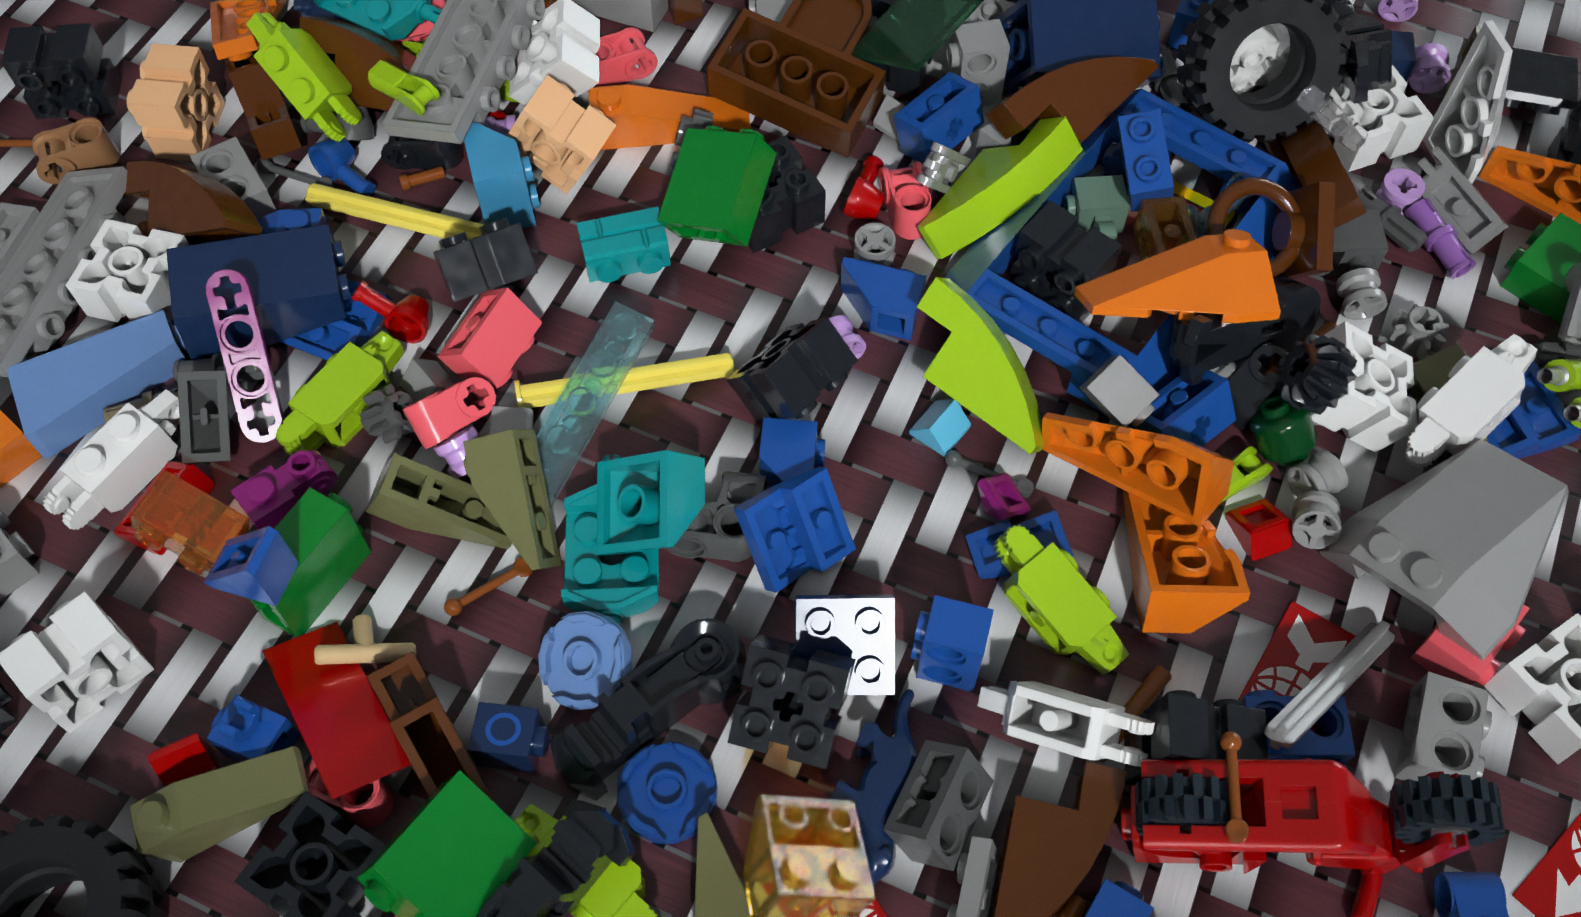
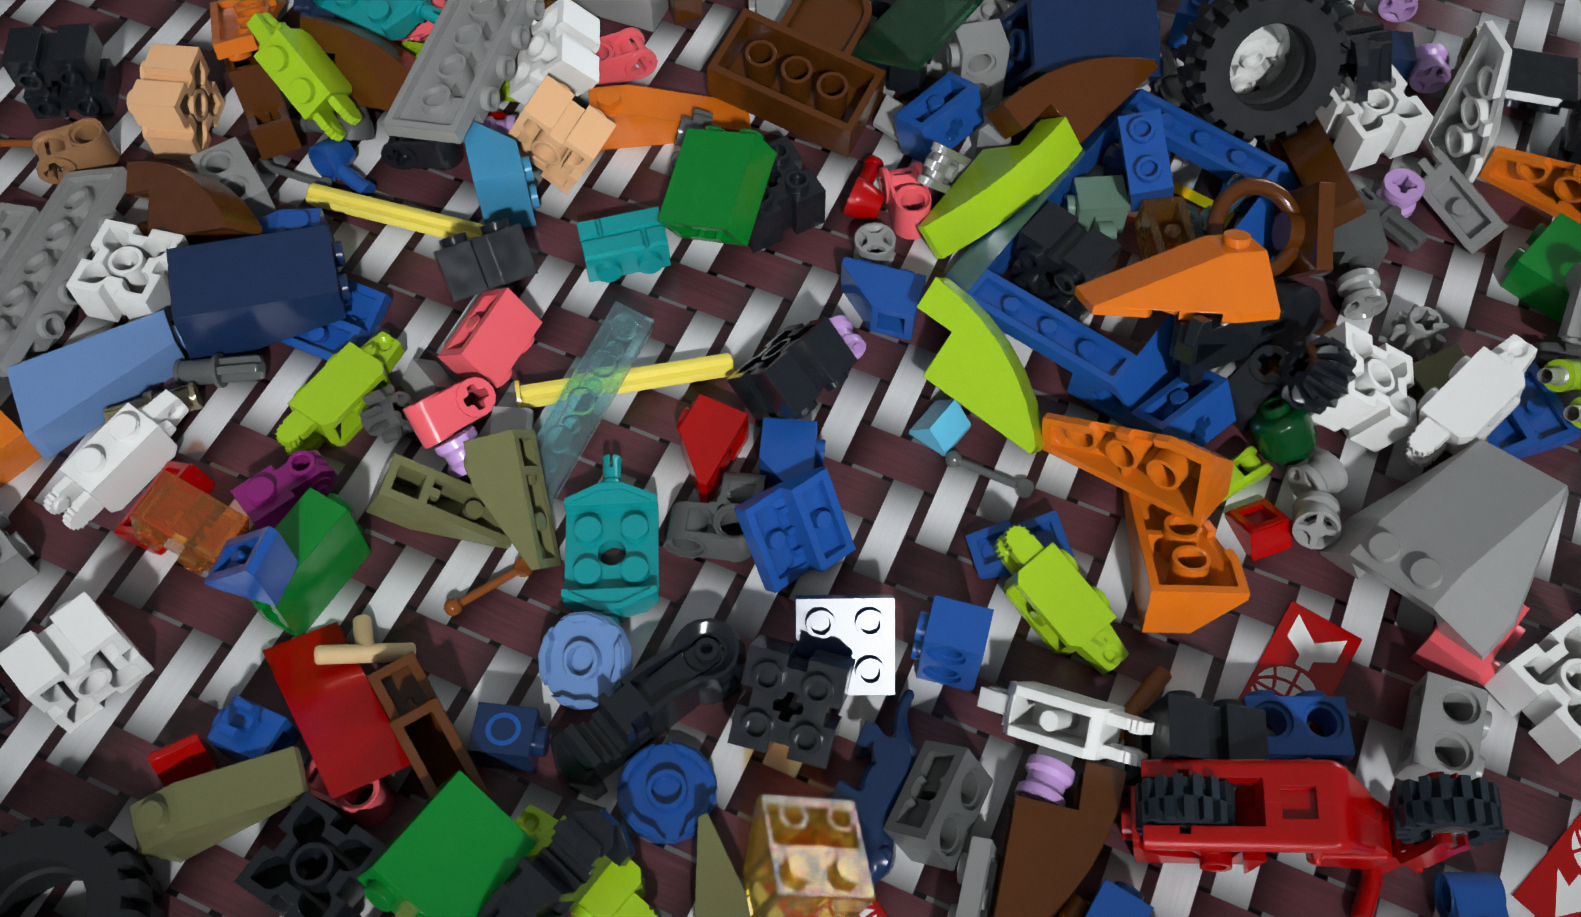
(204, 416): dark grey slope -> none
(237, 357): beam -> none
(402, 86): lime bar -> none
(405, 320): red bar -> none
(419, 178): dark orange piece -> none
(647, 500): teal slope -> none
(711, 442): none -> red slope
(1001, 497): magenta slope -> none
(1046, 779): none -> lavender wheel
(1120, 392): light grey brick -> none
(1236, 828): dark orange hinge -> none
(1328, 686): light grey axle -> none
(1332, 117): clear axle -> none
(1440, 238): medium lavender pin -> none

